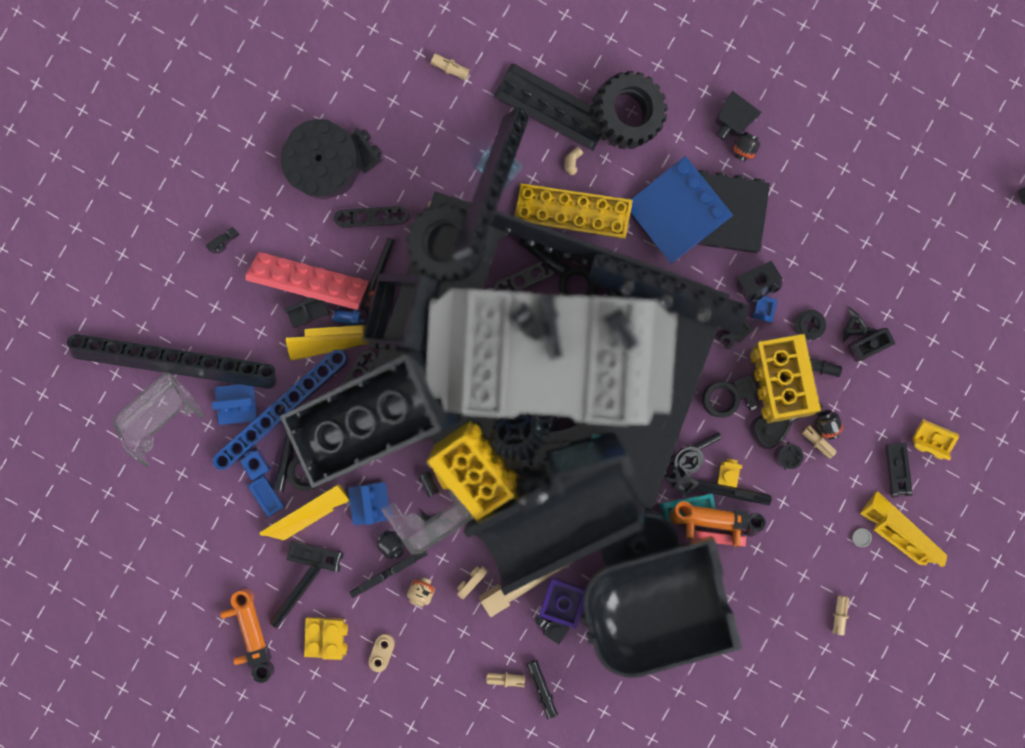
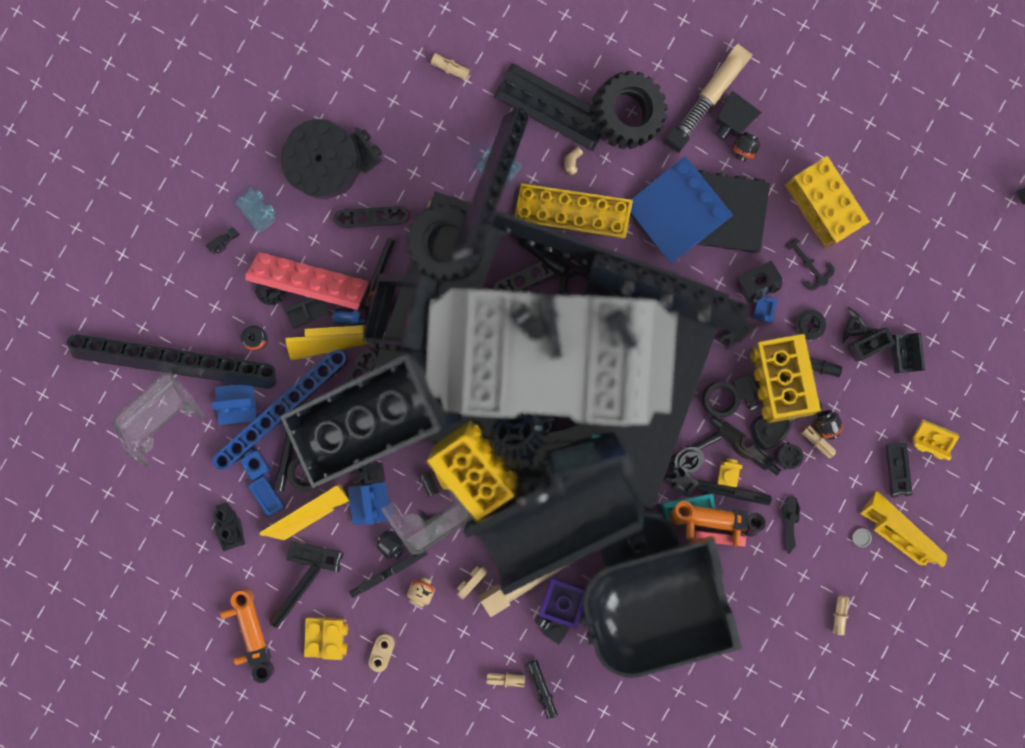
(228, 527): none -> black connector
(256, 210): none -> clear light blue bracket
(260, 341): none -> black head
(273, 298): none -> black gear
(371, 474): none -> black plate
(709, 96): none -> piece
(753, 452): none -> black piece
(791, 515): none -> black piece
(822, 280): none -> black piece
(826, 202): none -> yellow brick
(908, 353): none -> black bracket

